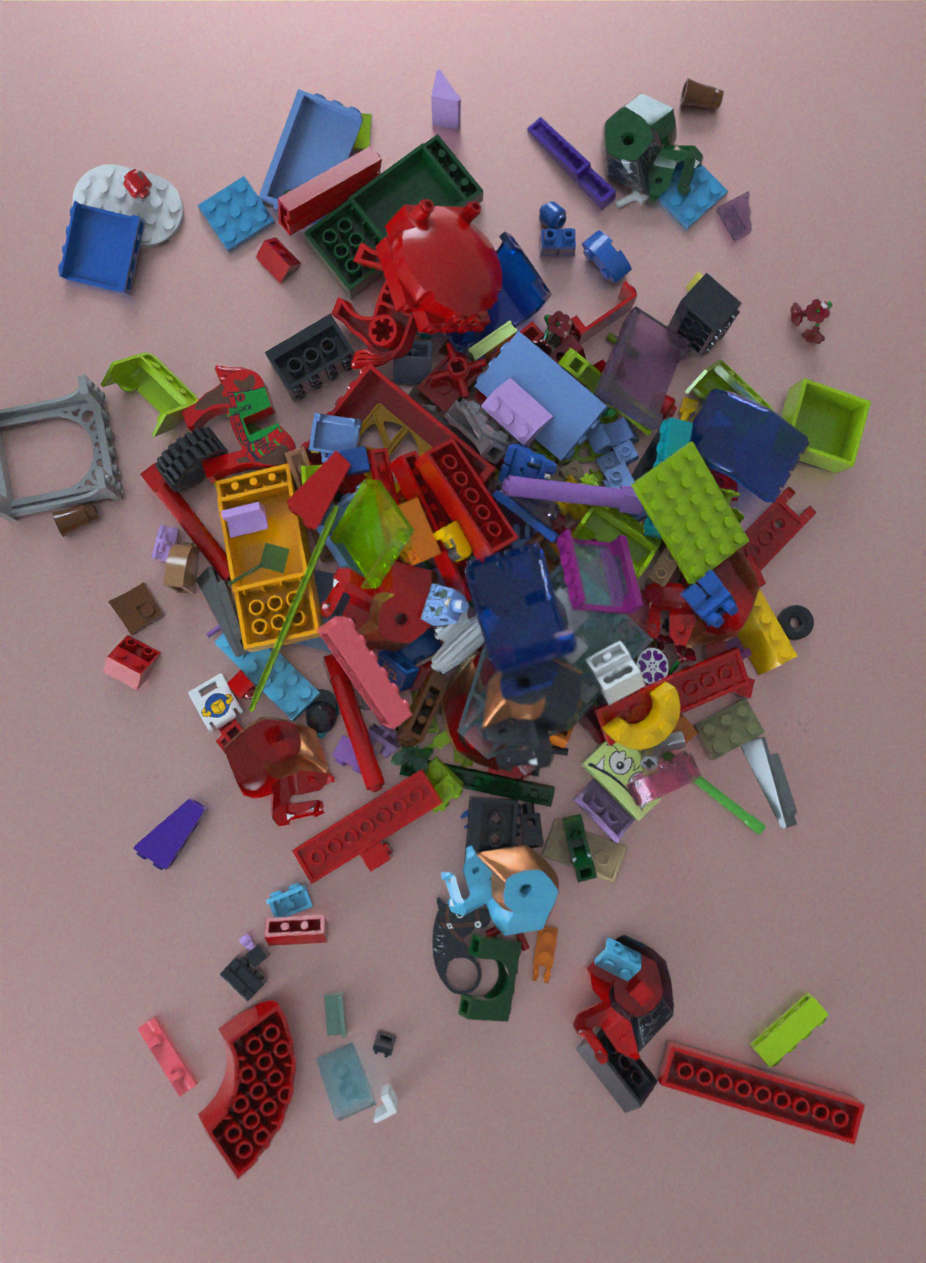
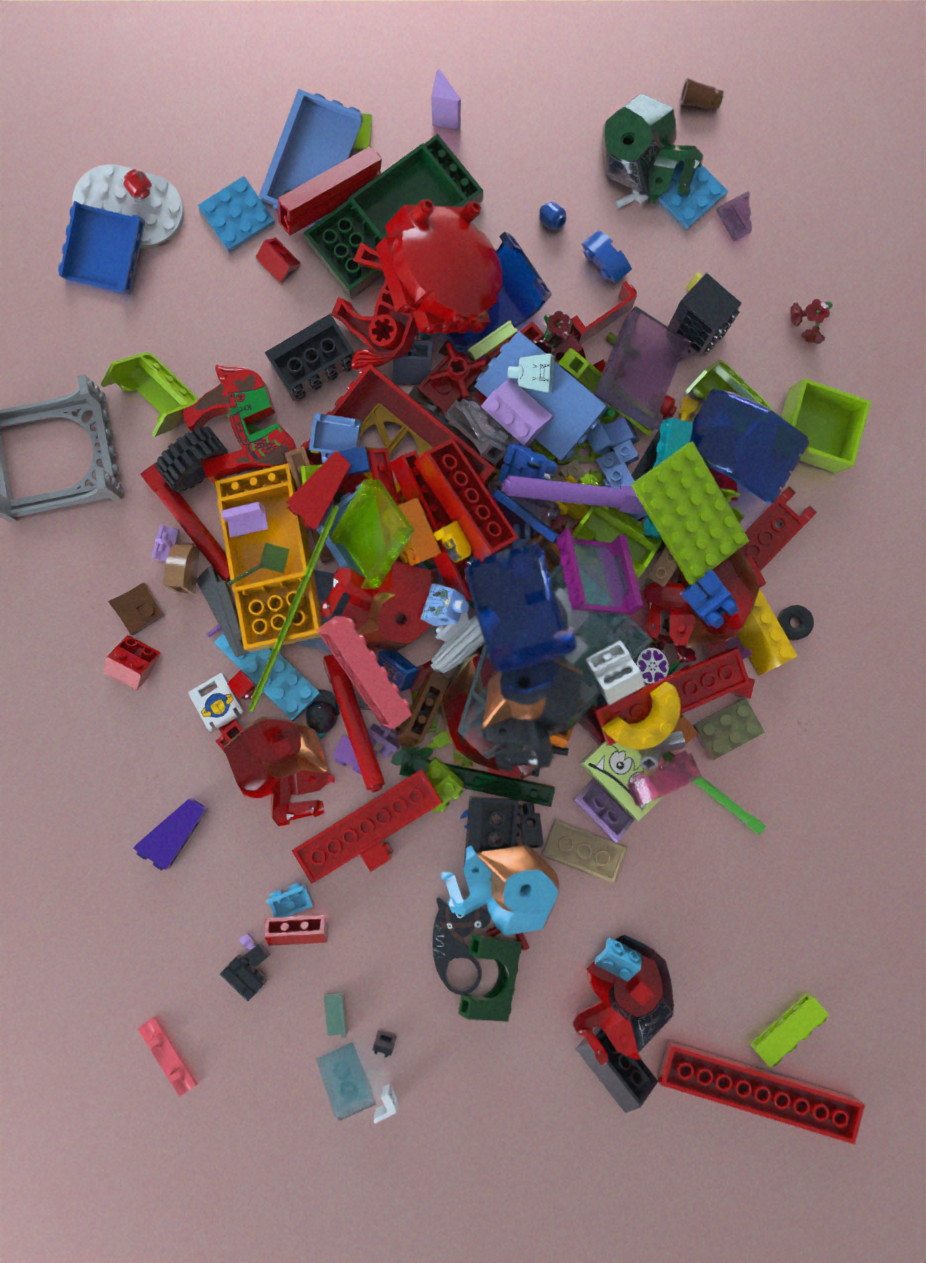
(75, 518): reddish brown plant -> none
(254, 1086): red brick -> none
(421, 648): blue brick -> none
(534, 372): none -> light aqua torso
(544, 951): orange hinge -> none
(557, 239): blue hips -> none
(573, 163): dark purple slope -> none
(578, 848): dark green arch -> none
(772, 780): dark grey wedge -> none

